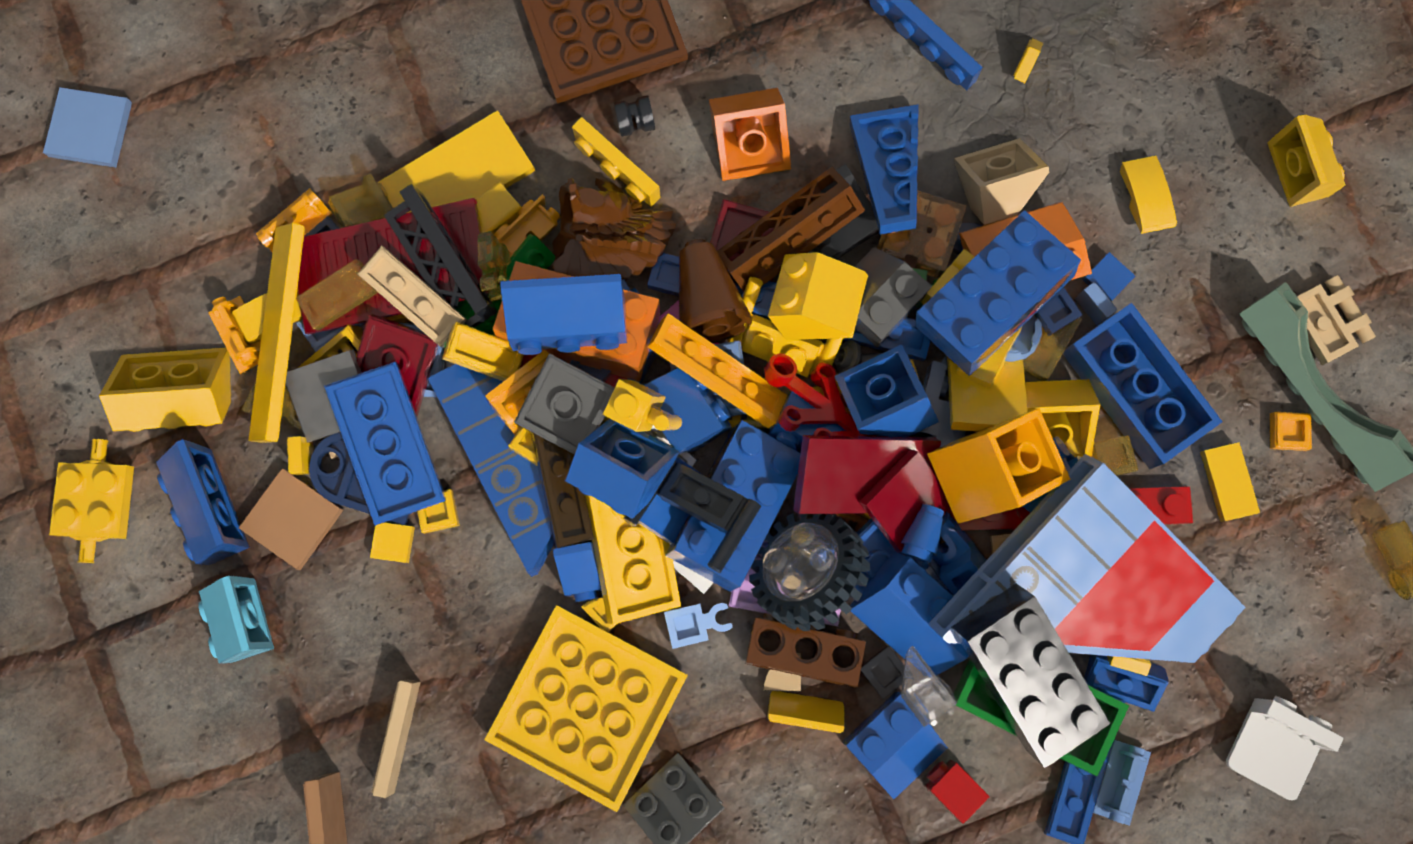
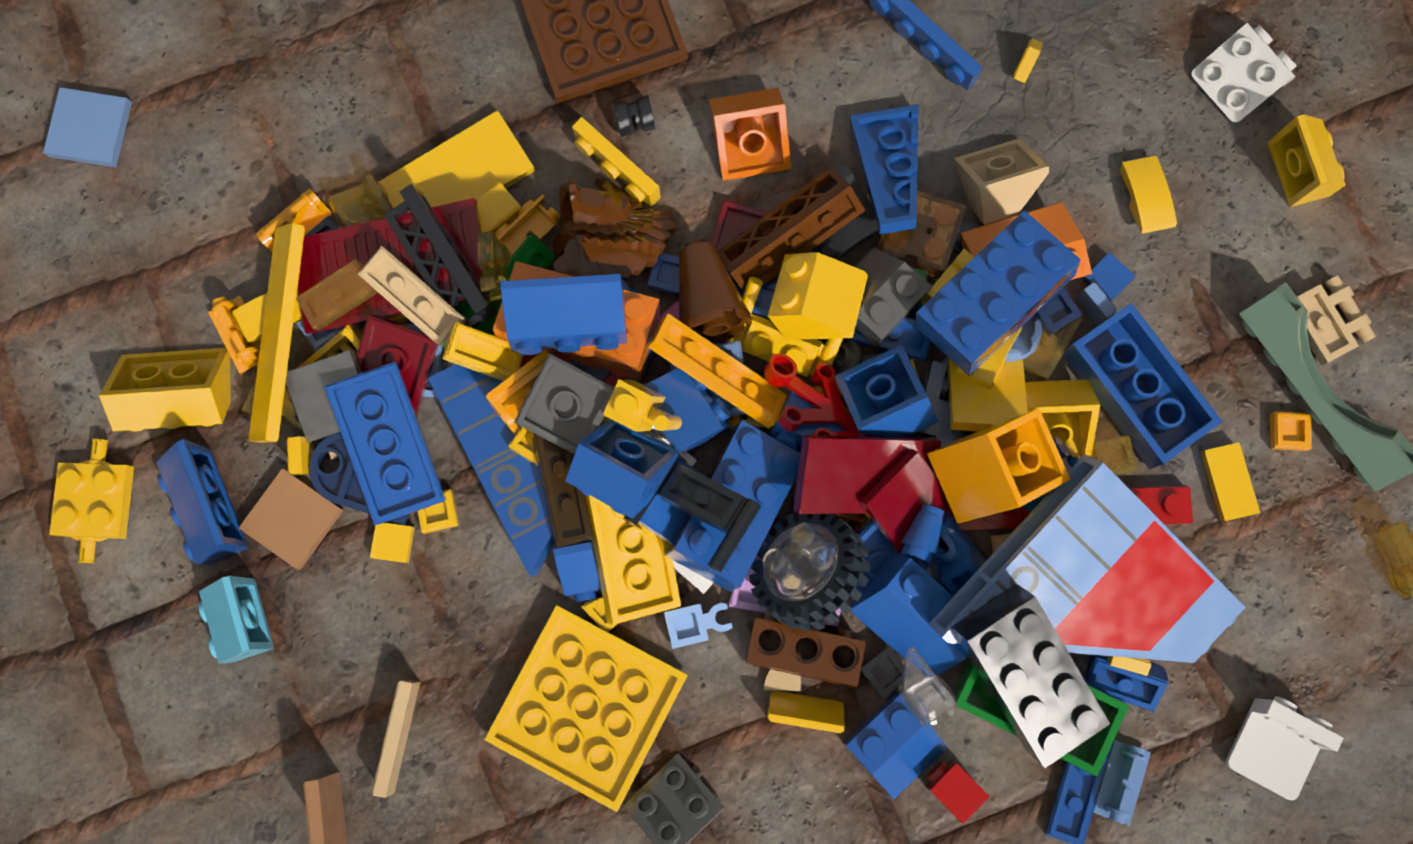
(1243, 72): none -> white bracket

